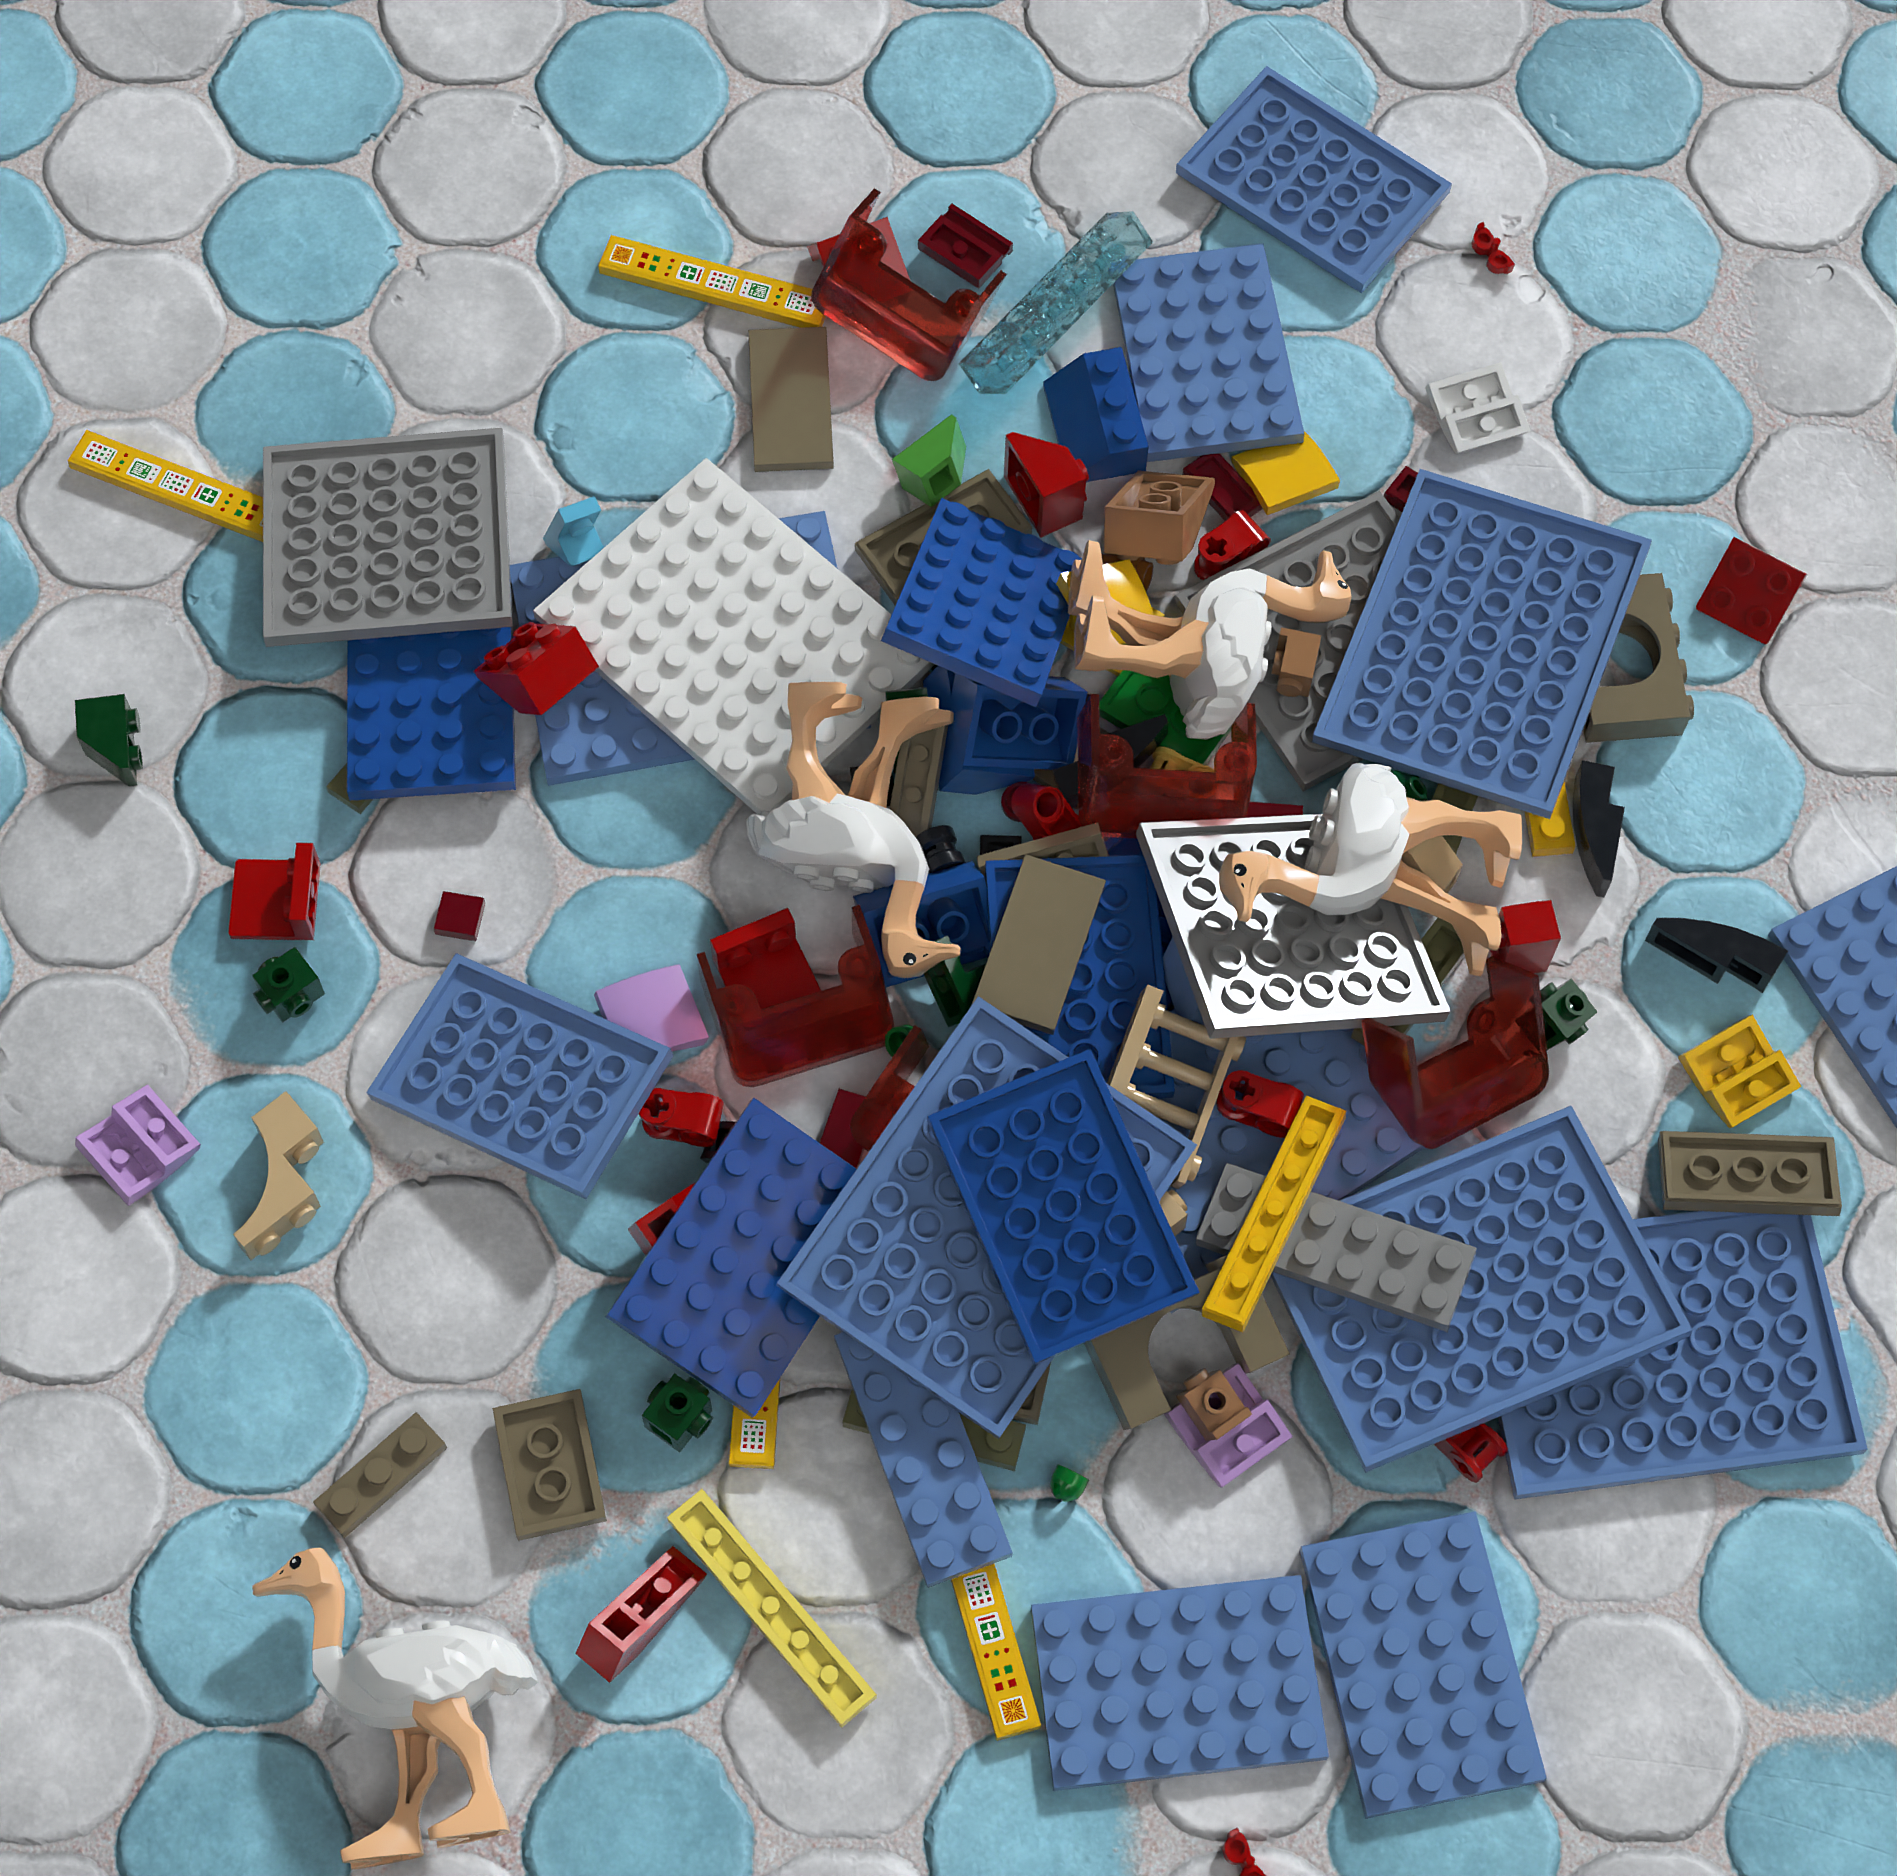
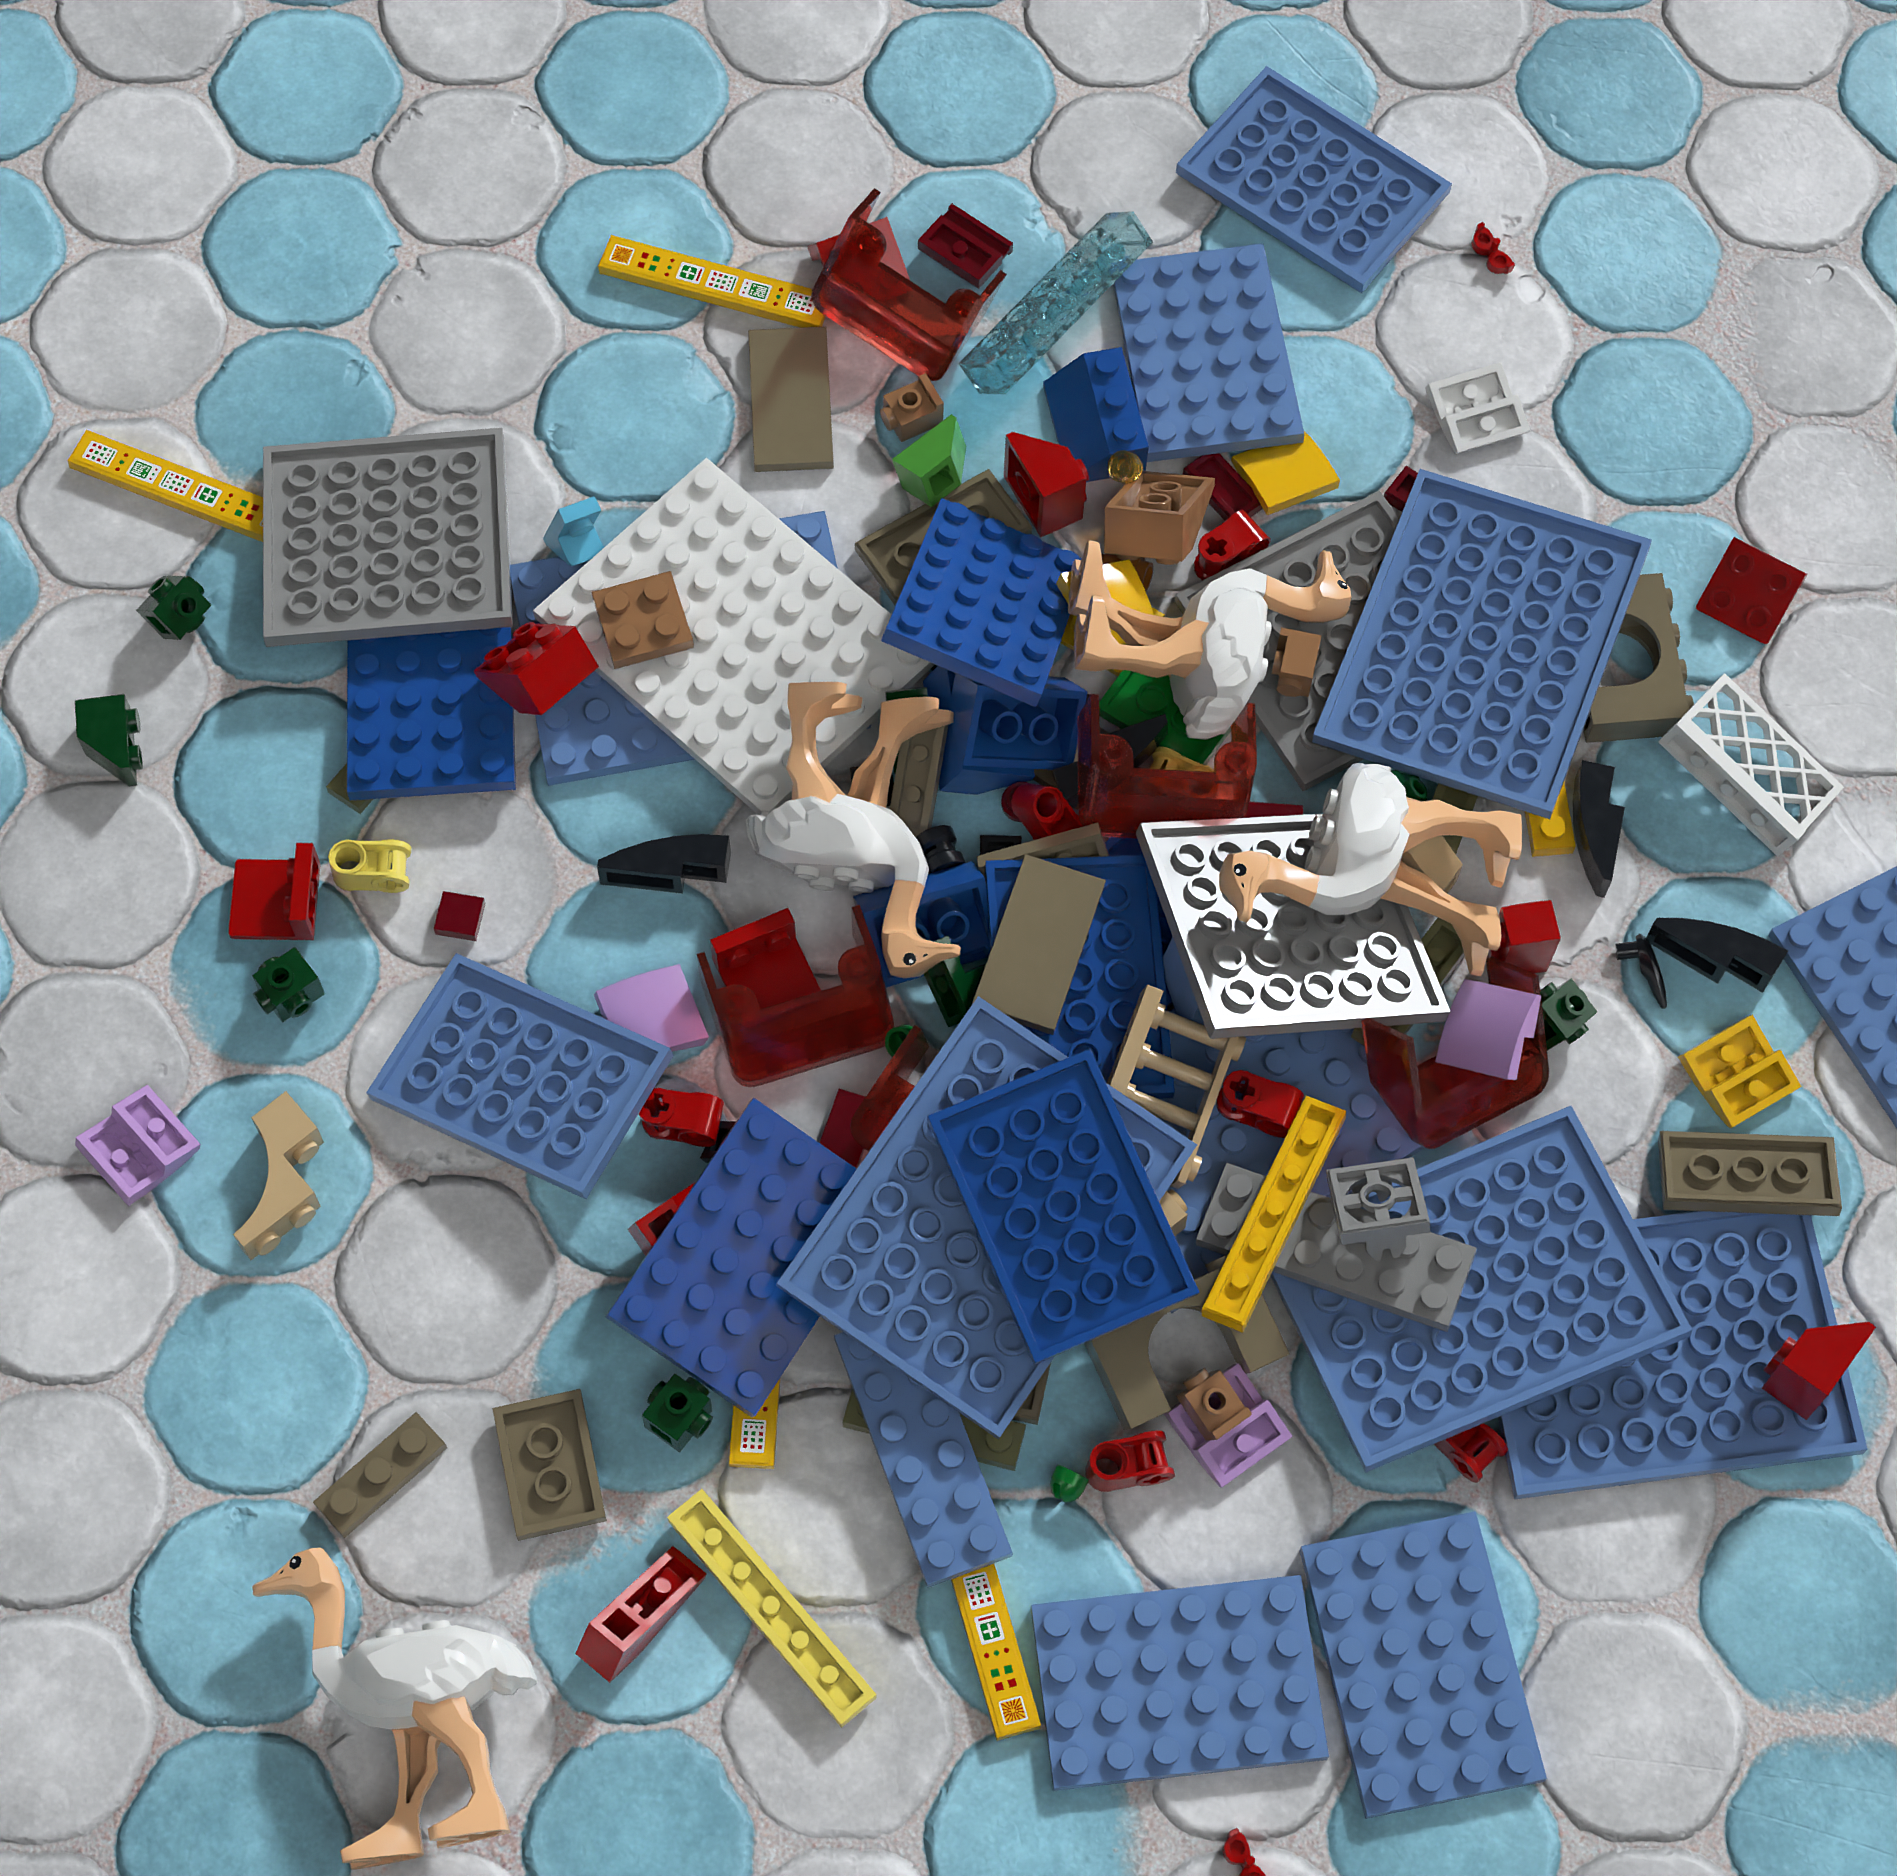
(174, 606): none -> dark green brick
(374, 865): none -> light yellow piece
(642, 619): none -> medium nougat plate
(667, 863): none -> black slope
(912, 409): none -> medium nougat brick
(1125, 467): none -> clear yellow hinge
(1138, 1458): none -> red piece
(1378, 1178): none -> light grey piece
(1488, 1029): none -> lavender slope
(1648, 965): none -> black bar
(1735, 782): none -> white fence
(1809, 1368): none -> red slope

